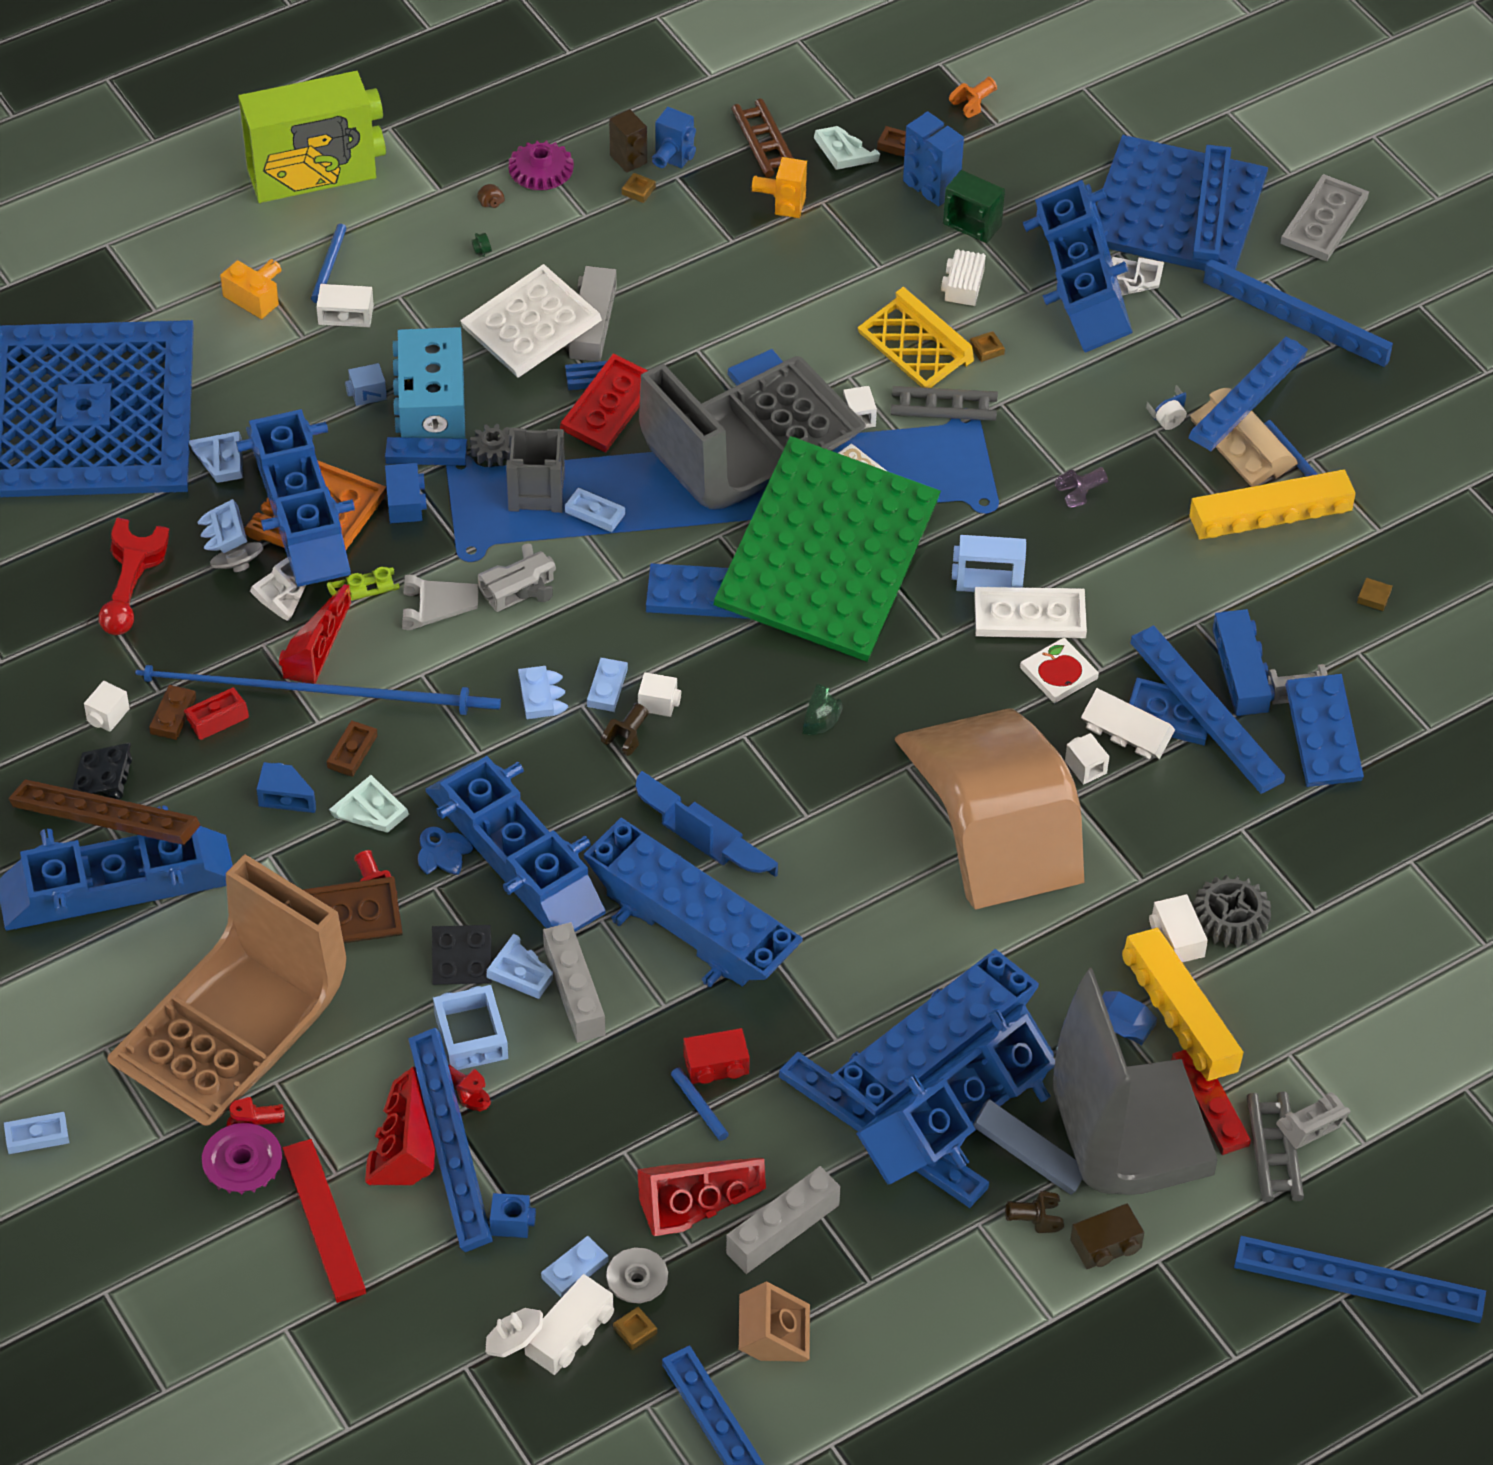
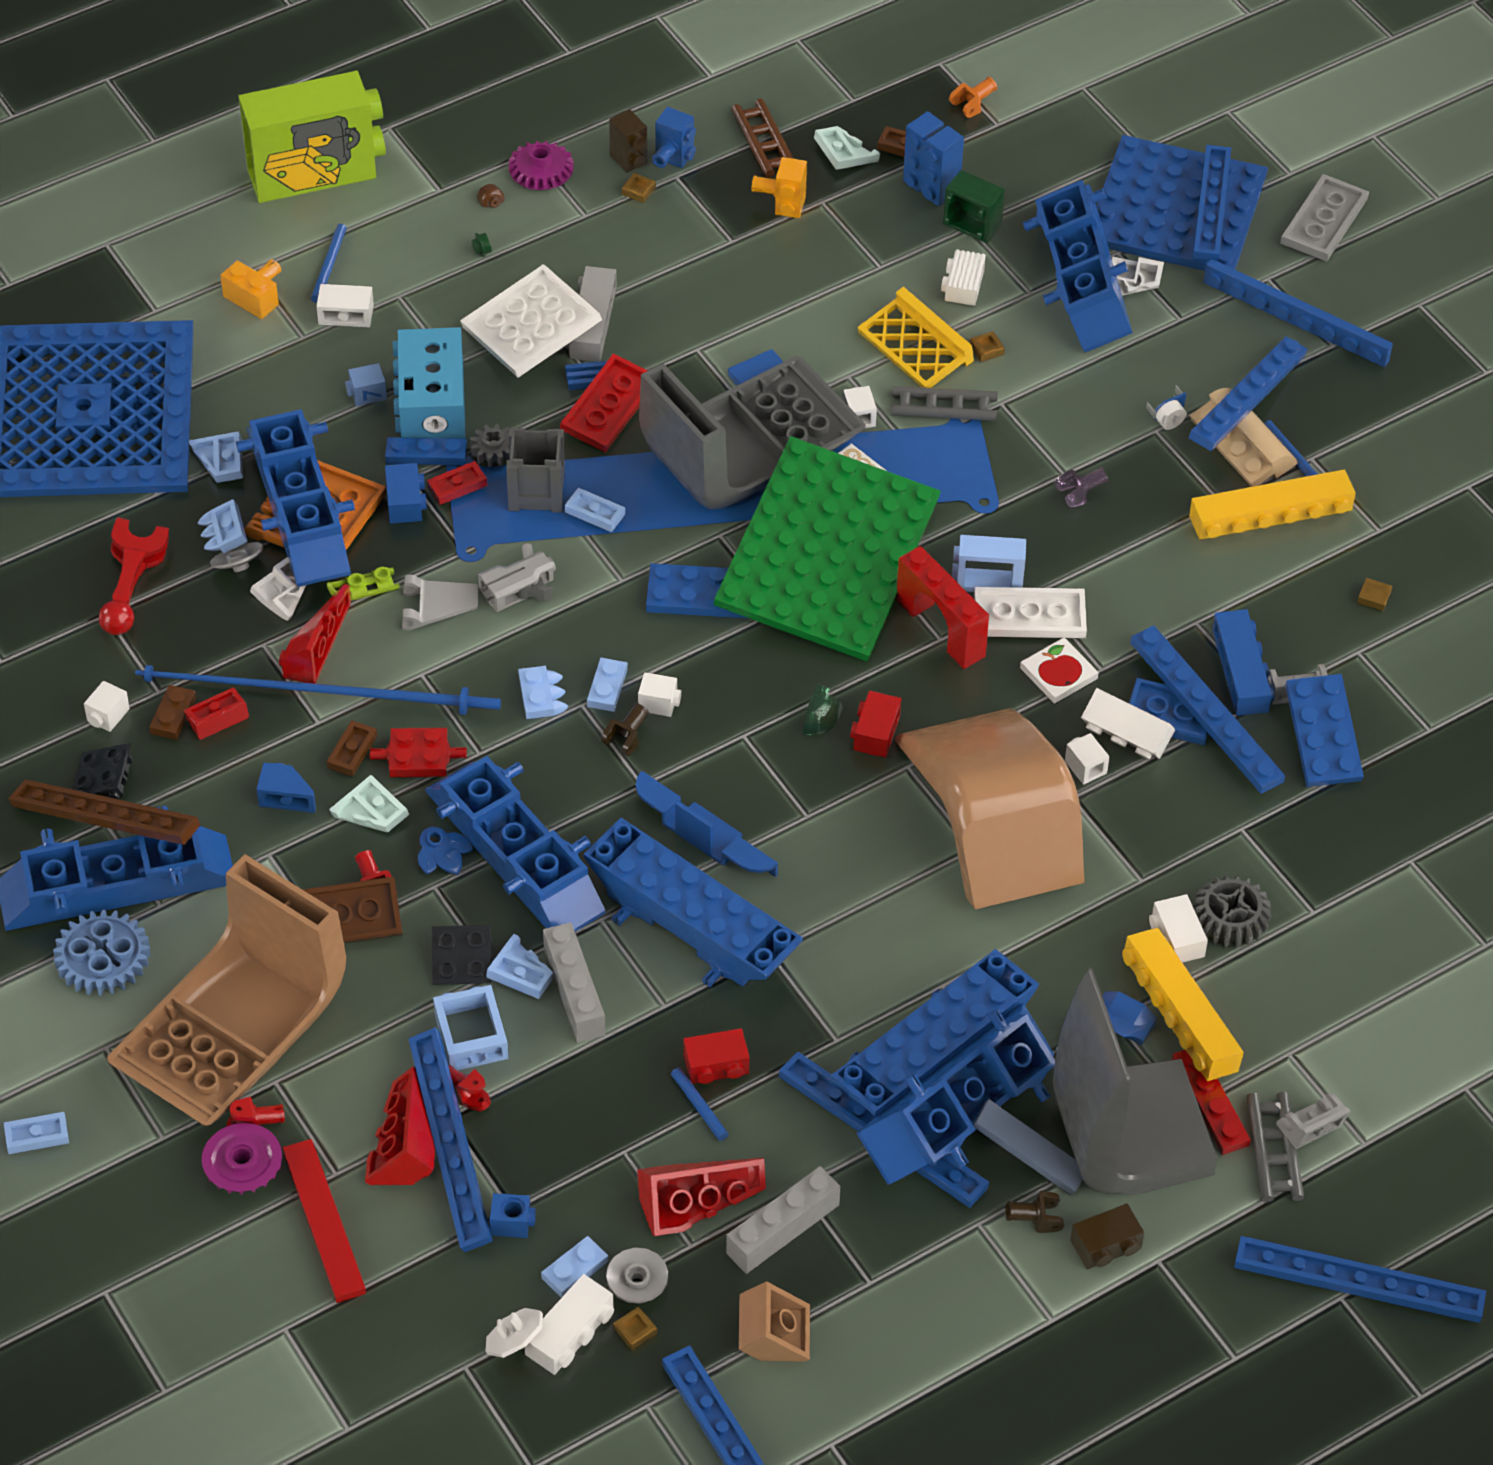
(119, 937): none -> medium blue gear
(418, 752): none -> red plate
(457, 482): none -> red plate
(876, 723): none -> red brick
(925, 582): none -> red arch

